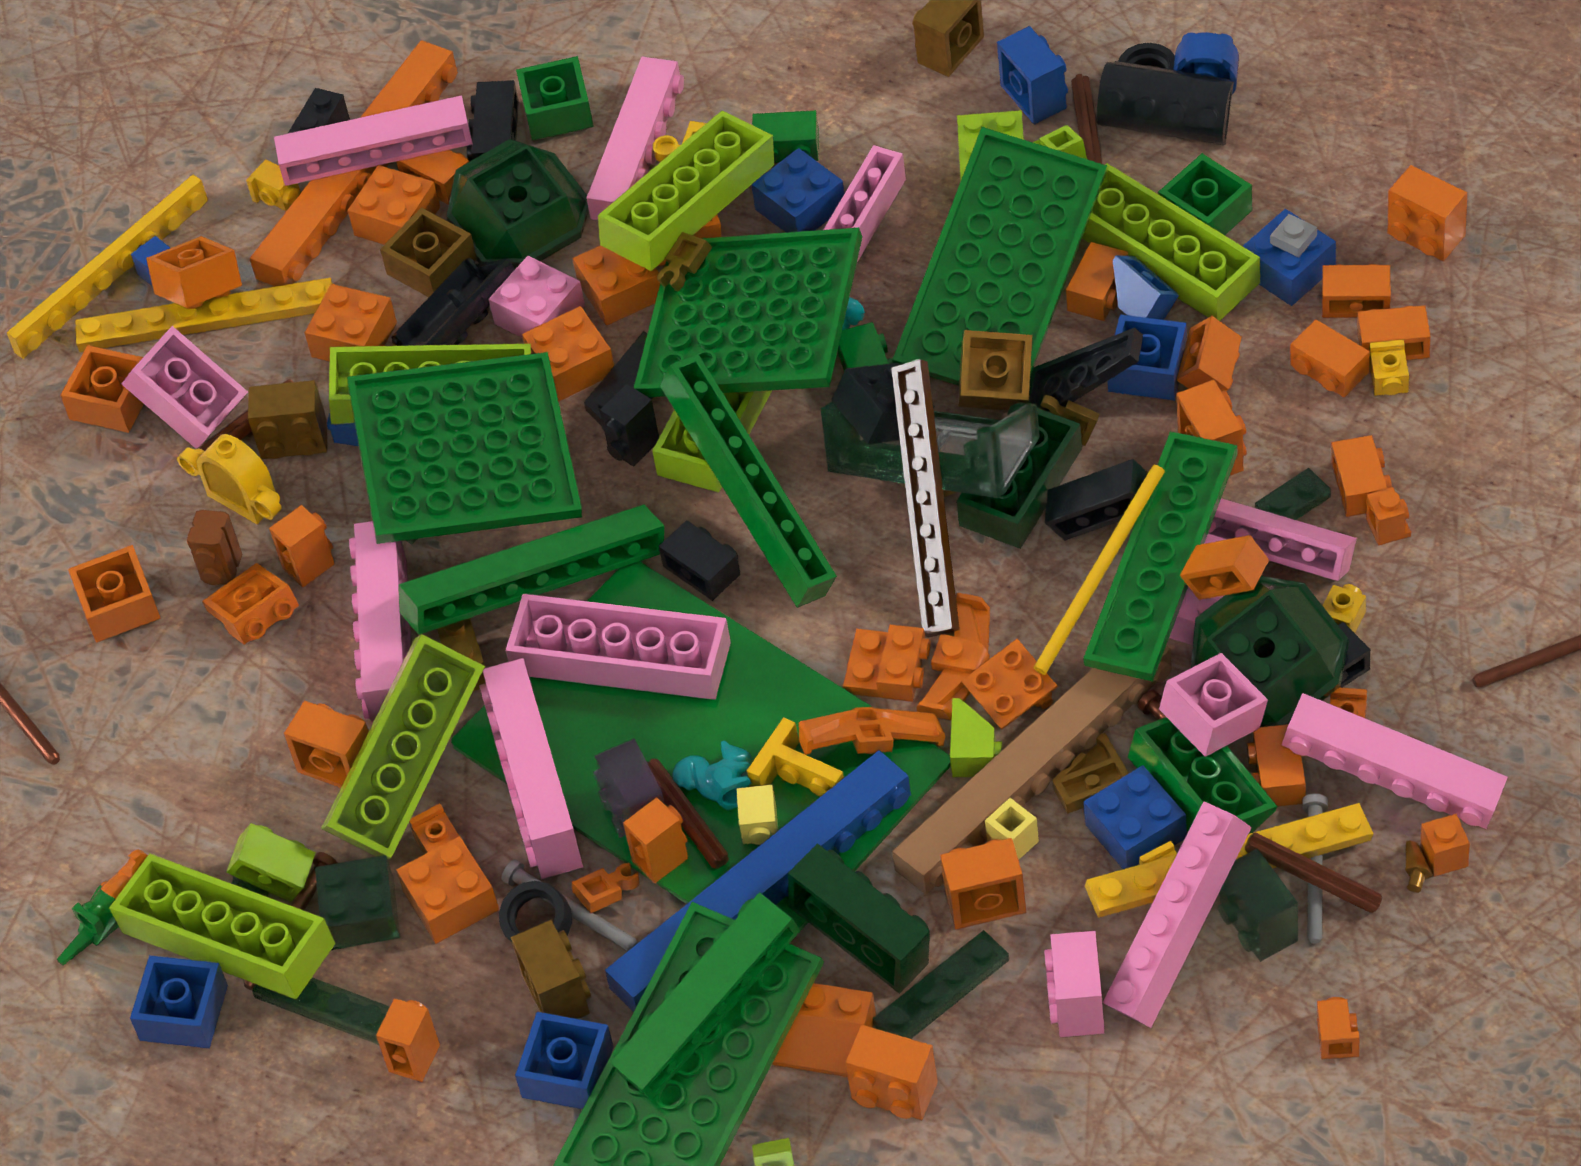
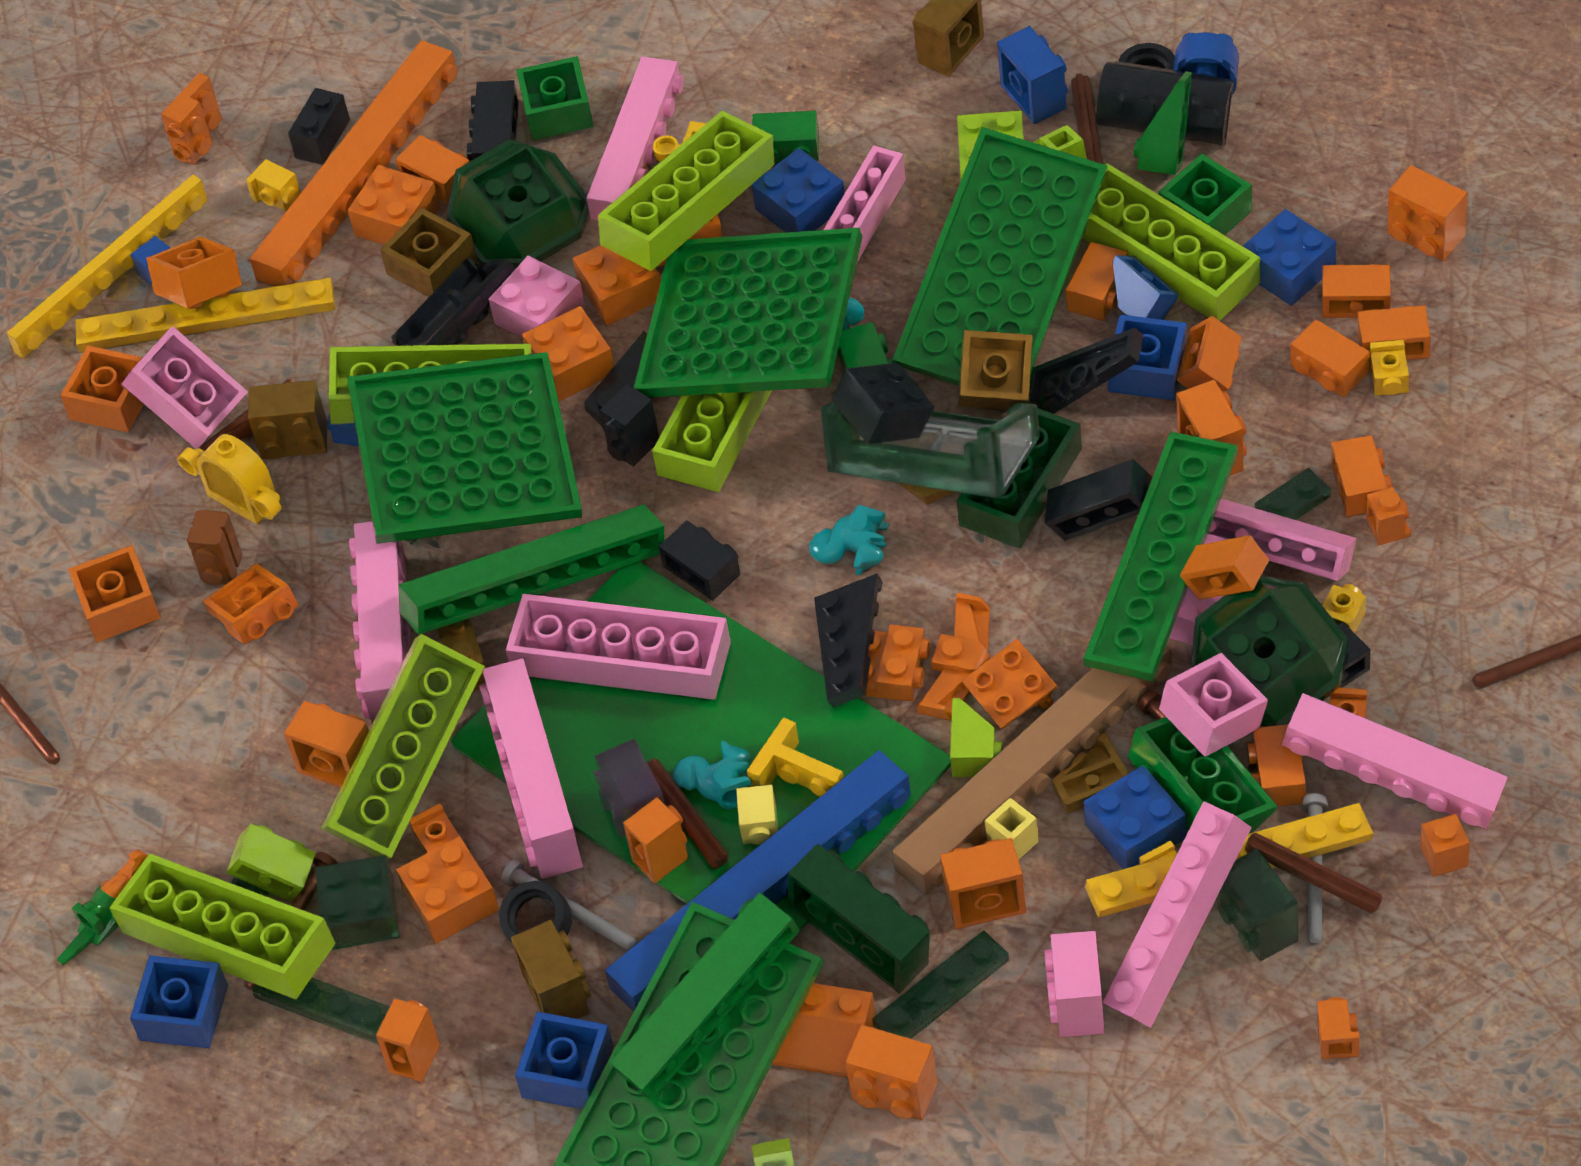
(191, 120): none -> orange plate
(302, 545): orange brick -> none
(349, 320): orange brick -> none
(372, 140): bright pink brick -> none
(604, 889): orange plate -> none
(683, 257): pearl gold plate -> none
(748, 481): green brick -> none
(845, 637): none -> black wing
(852, 533): none -> teal animal
(869, 729): orange plate -> none
(925, 498): plate -> none
(1074, 412): pearl gold plate -> none
(1099, 569): yellow piece -> none
(1164, 139): none -> green slope
(1293, 235): light grey plate -> none
(1416, 867): pearl gold bar -> none

